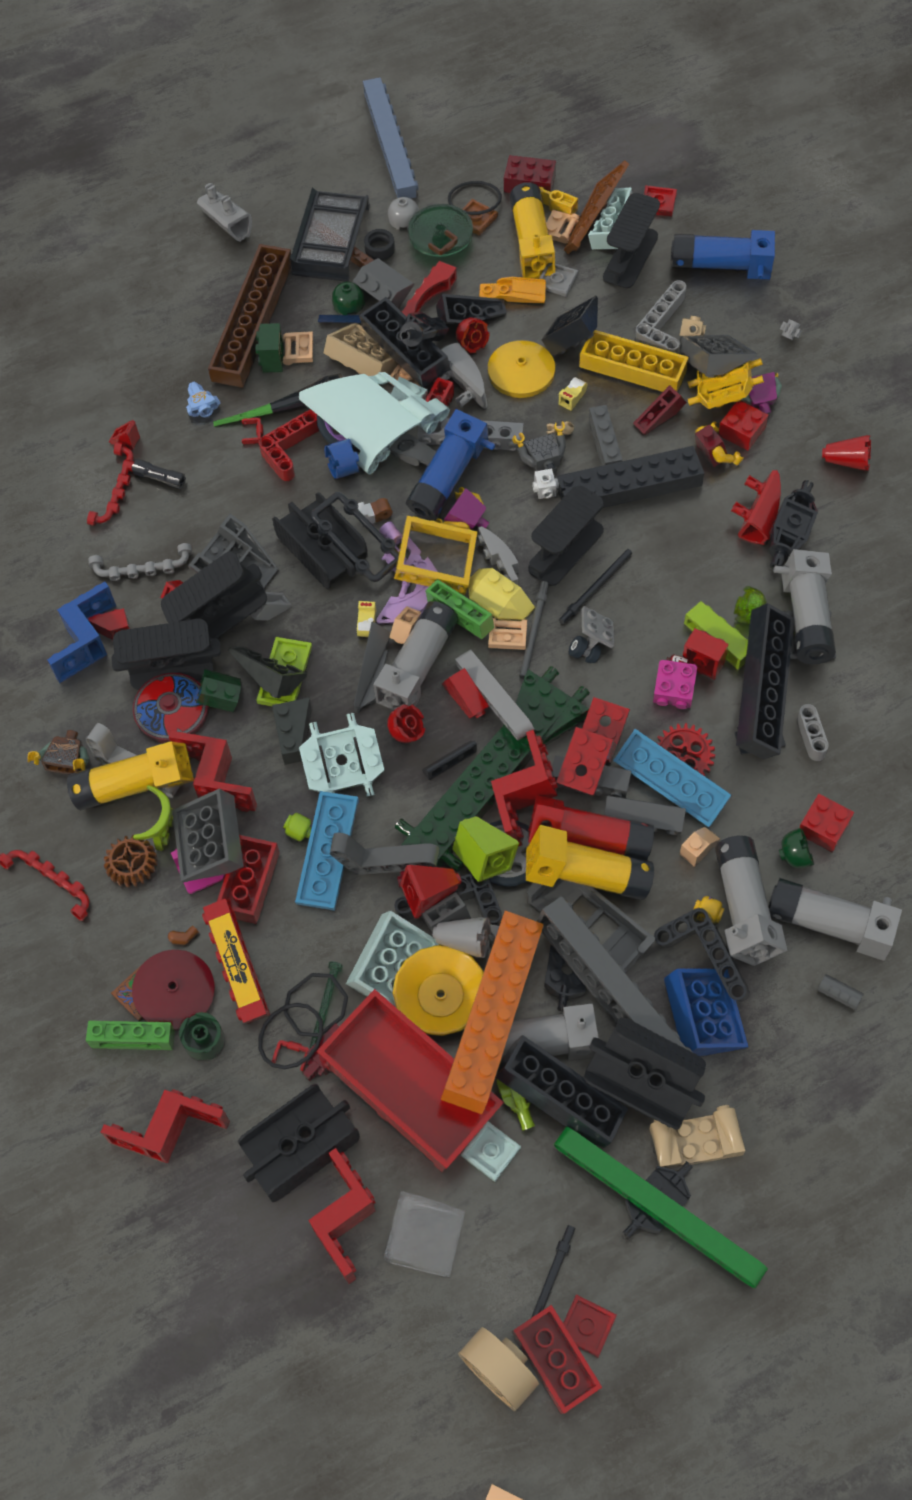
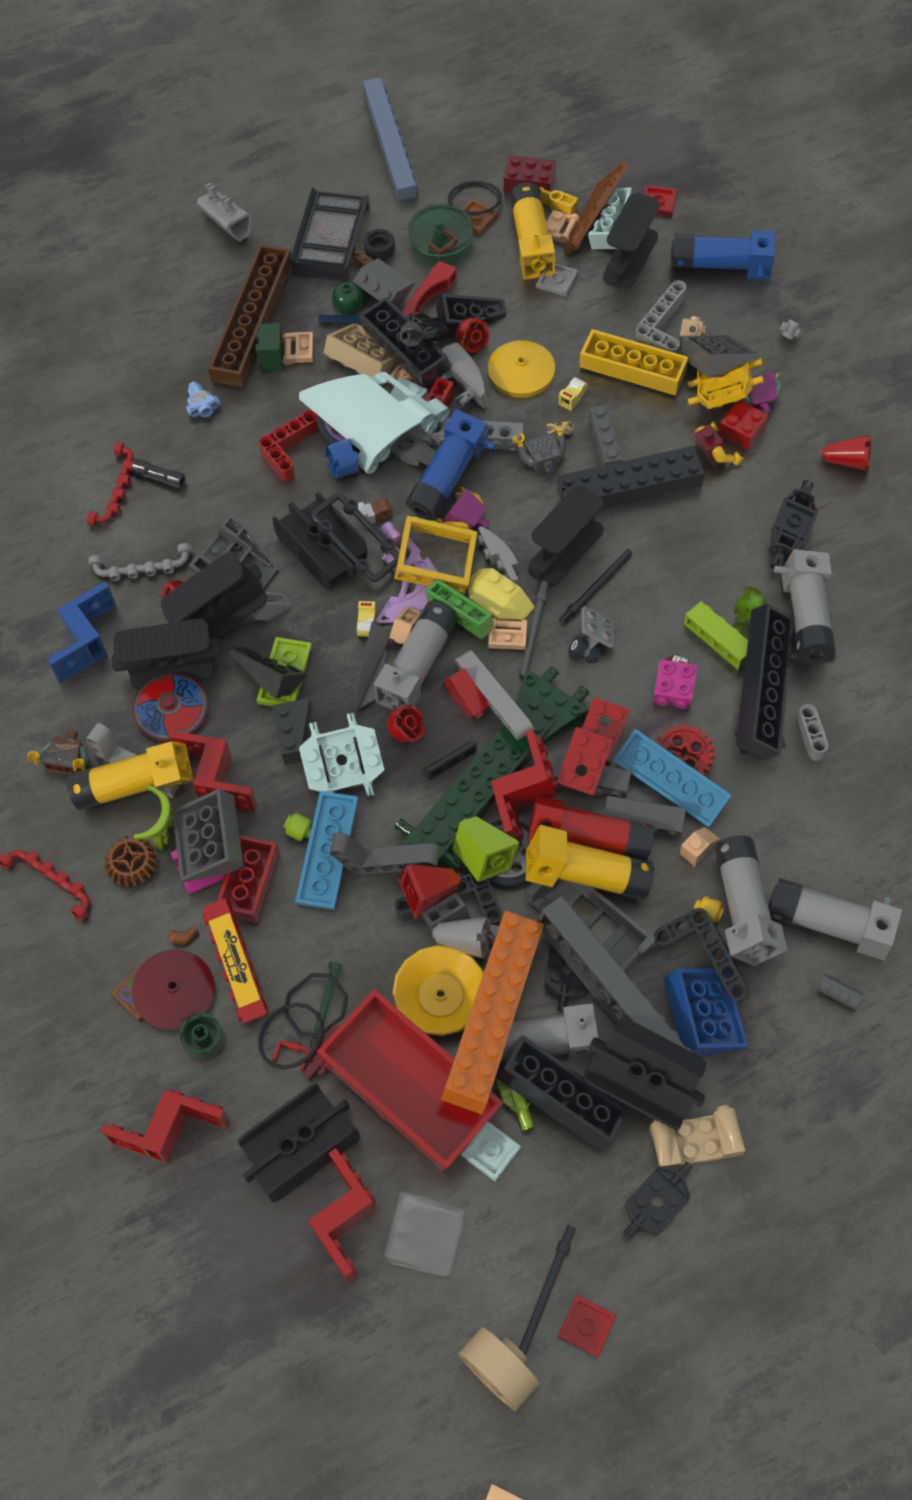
(110, 622): red slope -> none
(127, 434): red slope -> none
(130, 1035): bright green brick -> none
(219, 690): dark green slope -> none
(259, 430): red piece -> none
(289, 402): plate -> none
(384, 954): light aqua slope -> none
(401, 212): light grey cylinder -> none
(516, 290): light orange piece -> none
(545, 484): white brick -> none
(556, 1359): red brick -> none
(572, 327): black slope -> none
(660, 410): dark red slope -> none
(661, 1207): green beam -> none
(706, 653): red brick -> none
(762, 514): red piece -> none
(796, 849): dark green cylinder -> none
(826, 822): red brick -> none

